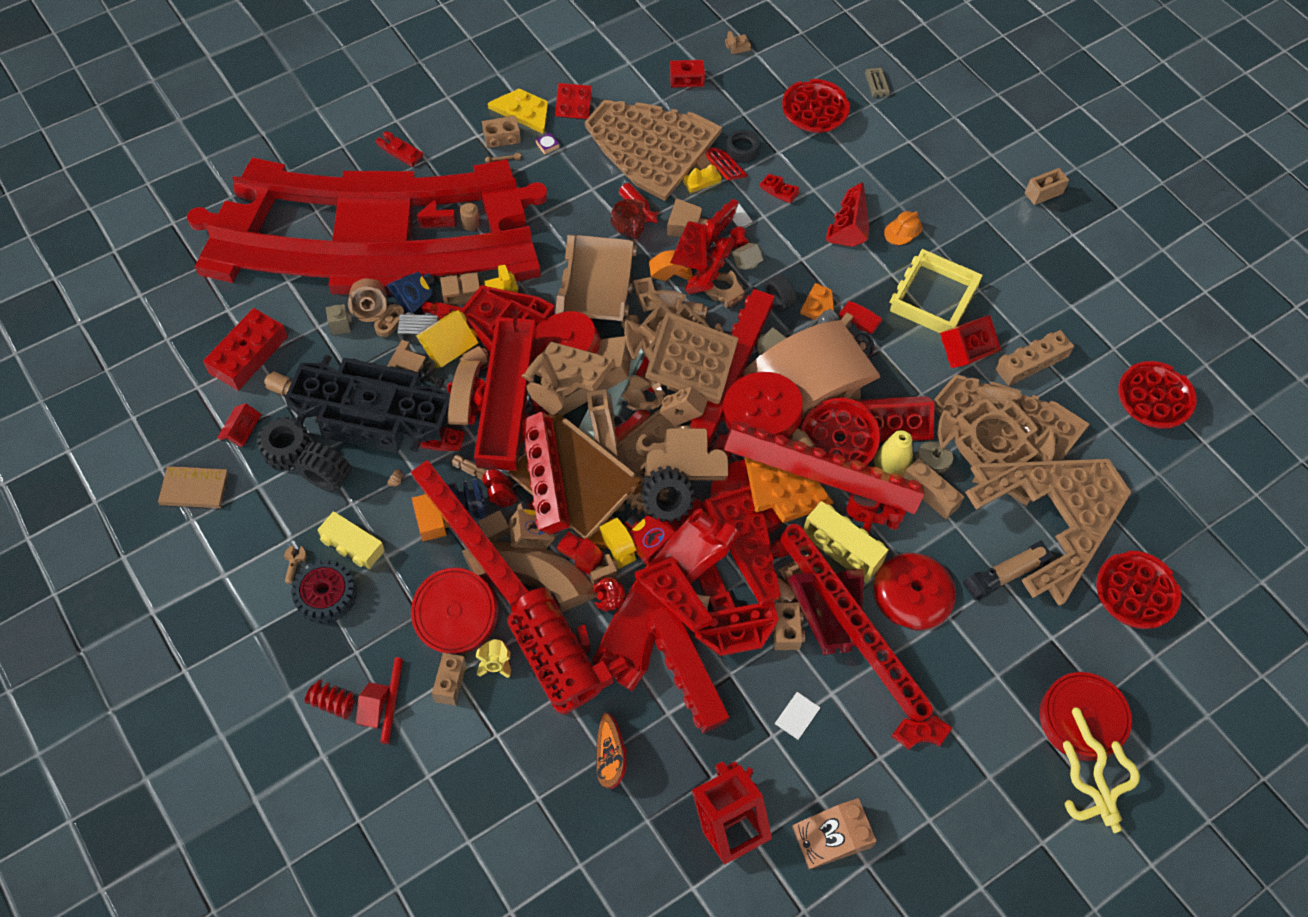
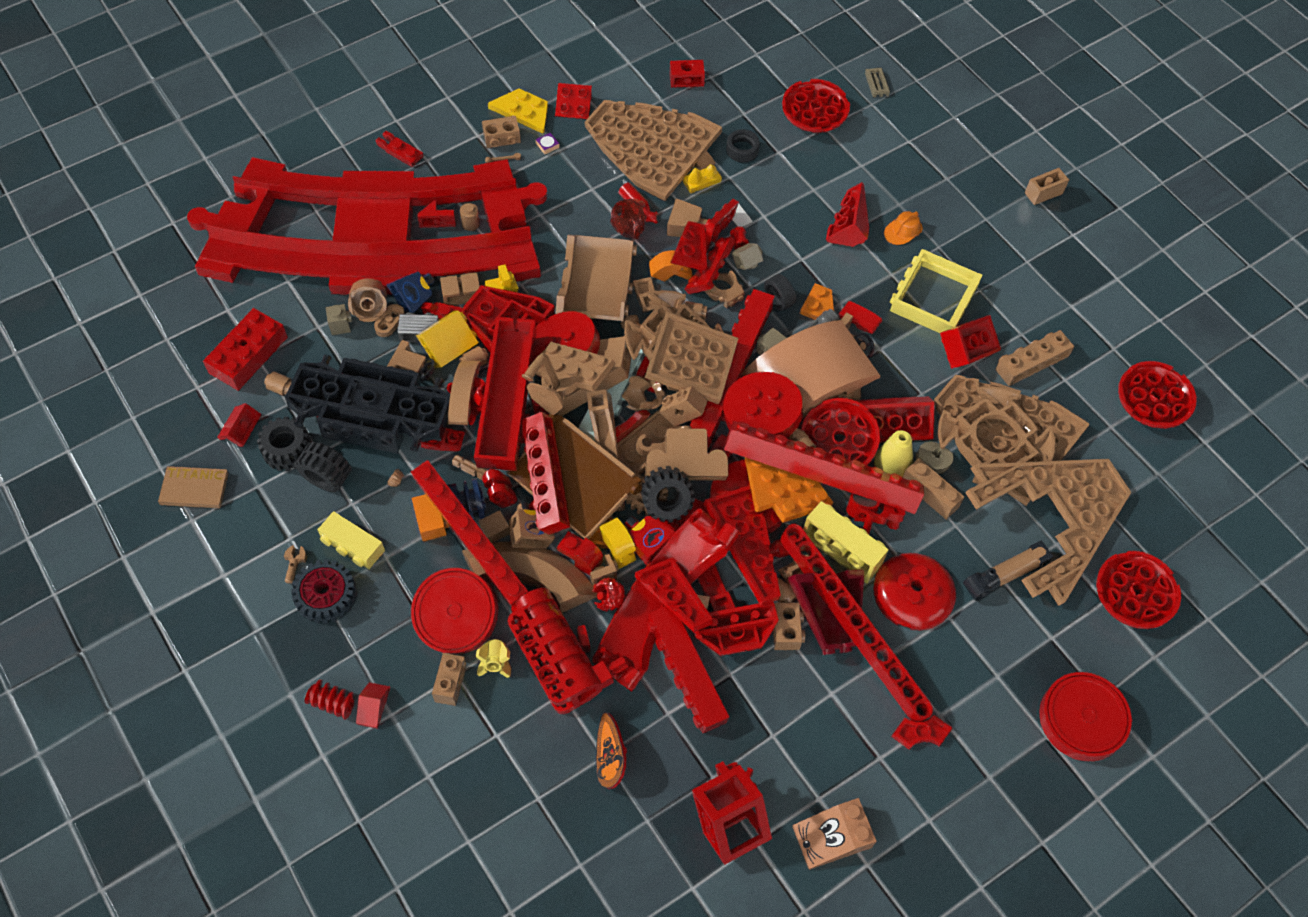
(391, 702): red bar -> none
(736, 166): red window -> none
(737, 44): medium nougat bracket -> none
(776, 187): red slope -> none
(797, 715): white sticker -> none
(1106, 800): light yellow plant -> none

